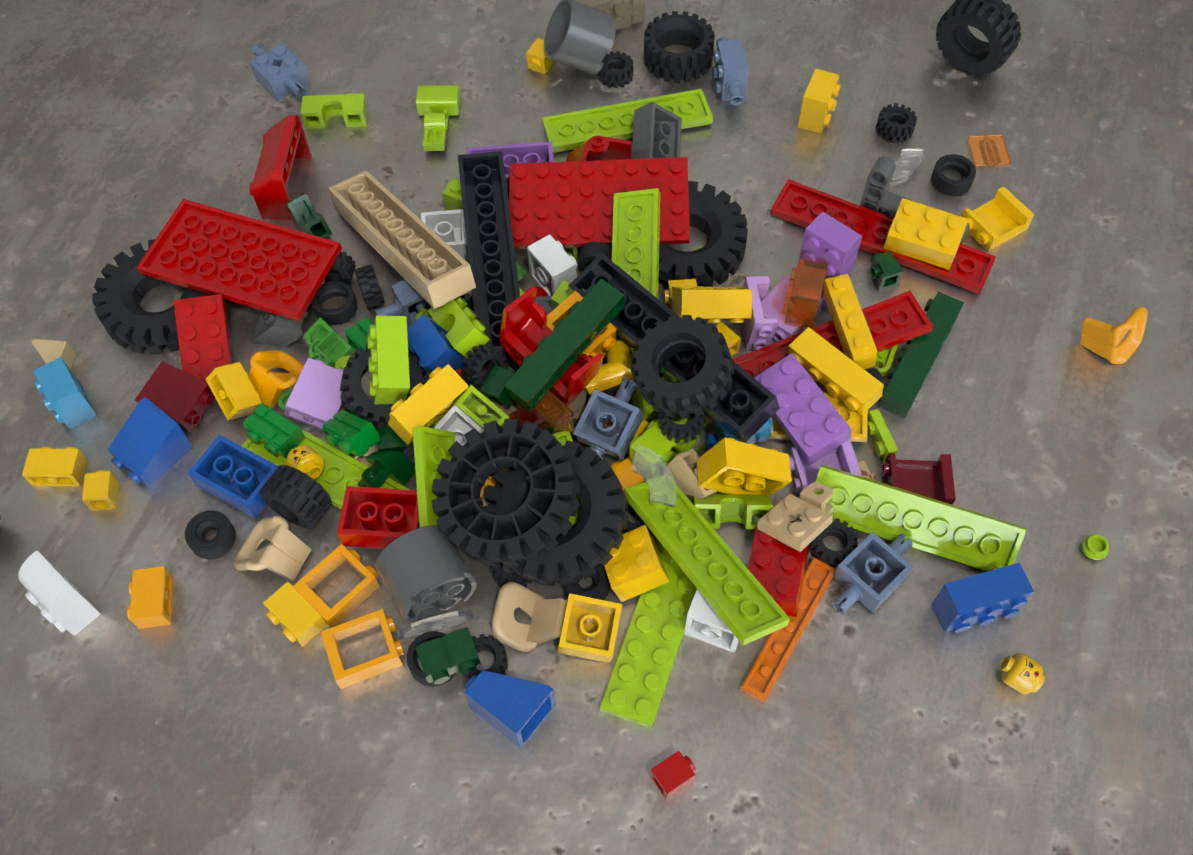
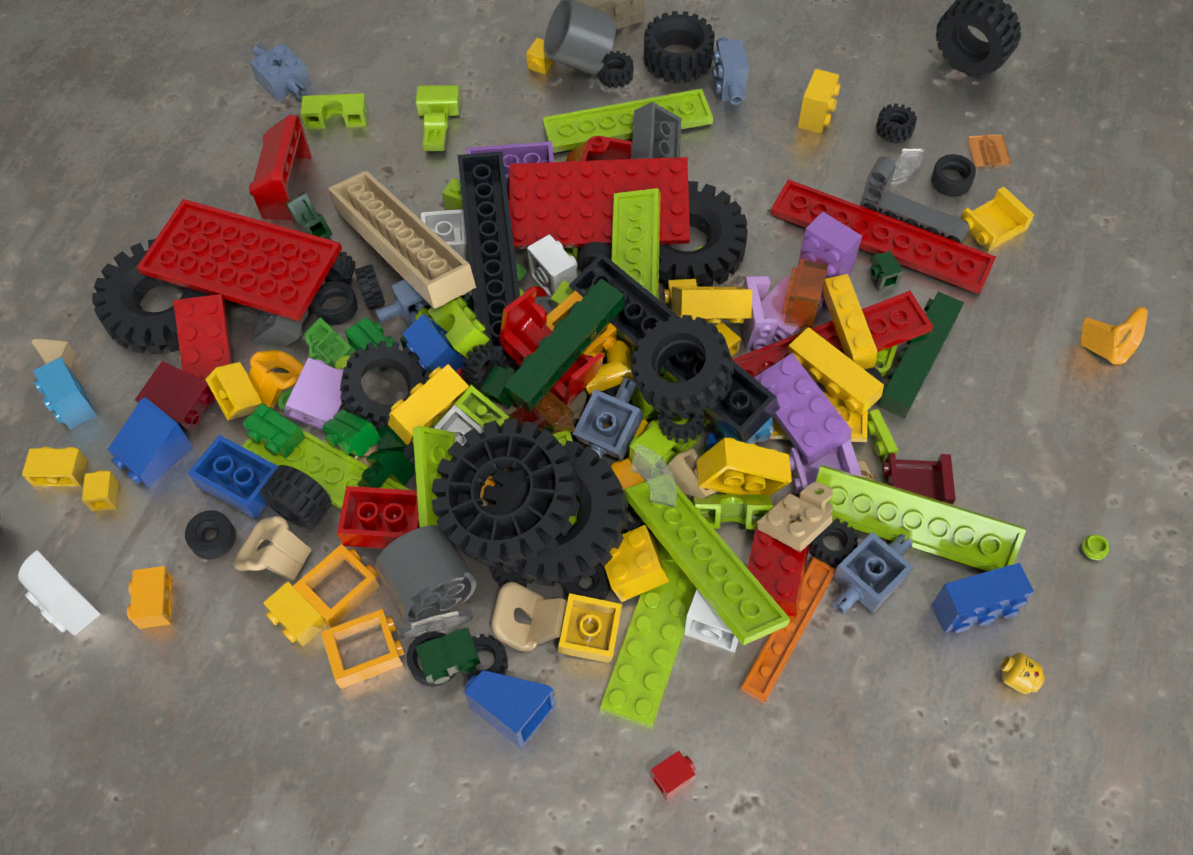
(306, 460): yellow head -> none
(388, 359): lime brick -> none
(925, 233): yellow brick -> none

